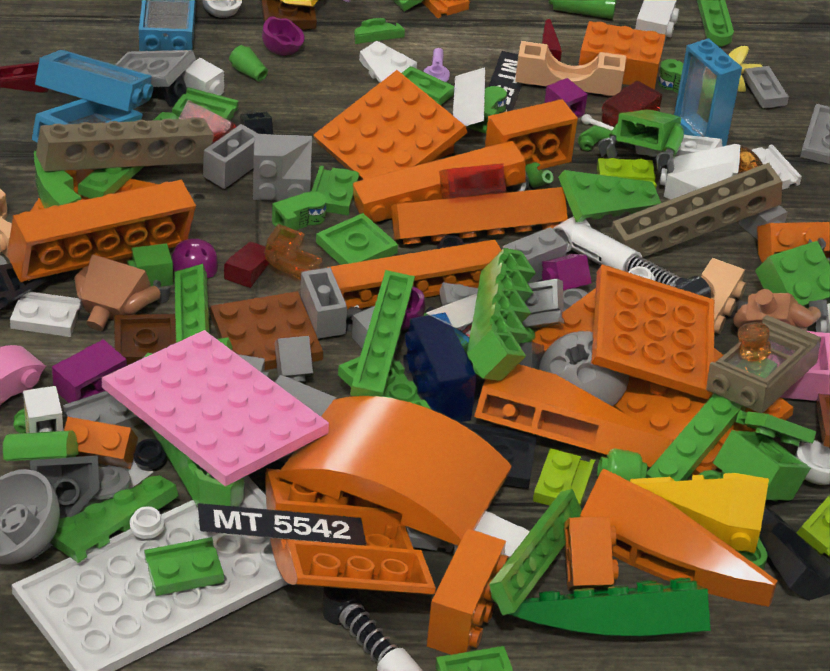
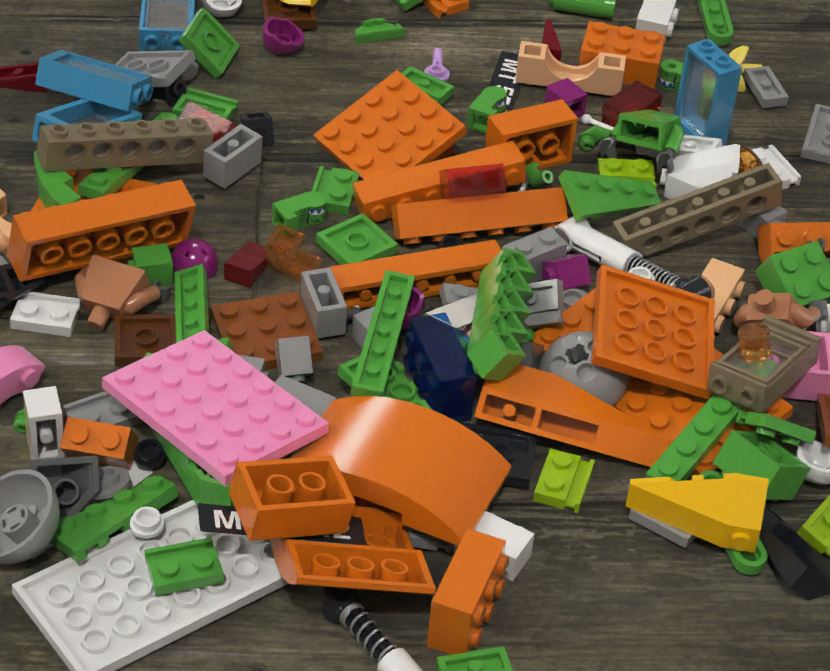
(40, 445): bright green brick -> none
(83, 372): magenta brick -> none
(204, 77): white brick -> none
(209, 42): none -> bright green plate
(248, 63): bright green cone -> none
(281, 166): light grey slope -> none
(291, 497): none -> orange brick
(383, 61): white wing -> none
(469, 97): white sticker -> none
(534, 554): bright green plate -> none
(590, 553): orange brick -> none
(624, 464): bright green head -> none
(624, 610): green wedge -> none
(671, 544): orange wedge -> none

